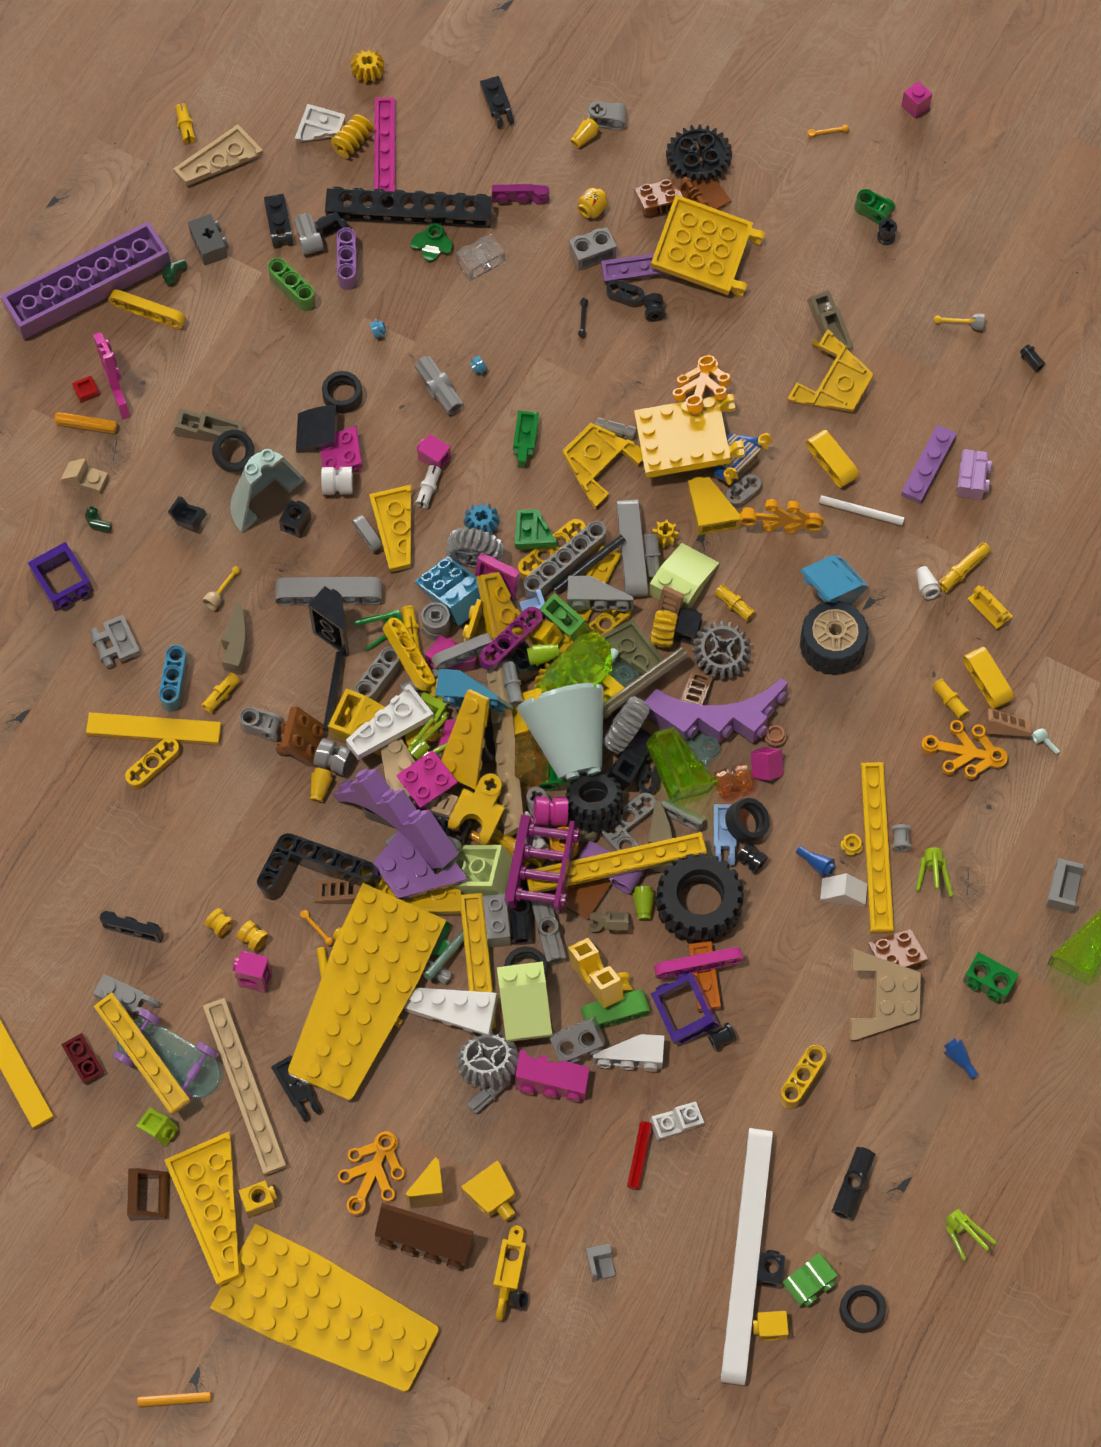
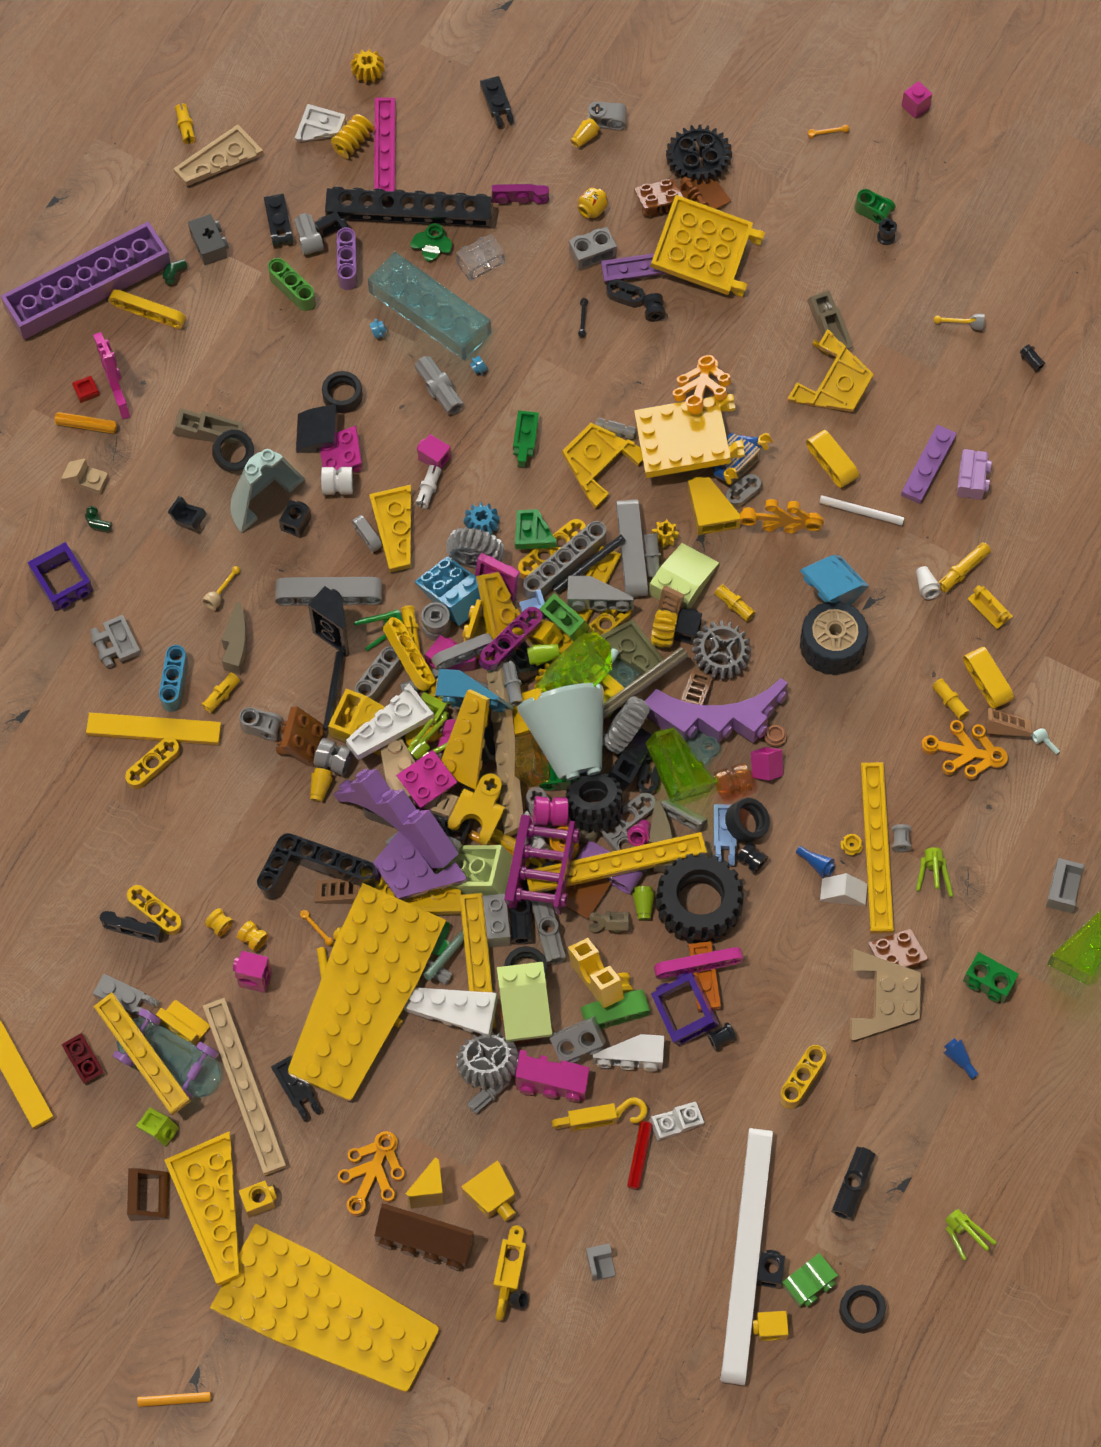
(146, 895): none -> yellow beam
(183, 1022): none -> yellow panel
(429, 306): none -> clear light blue brick
(599, 1116): none -> yellow piece
(639, 833): none -> dark pink cone

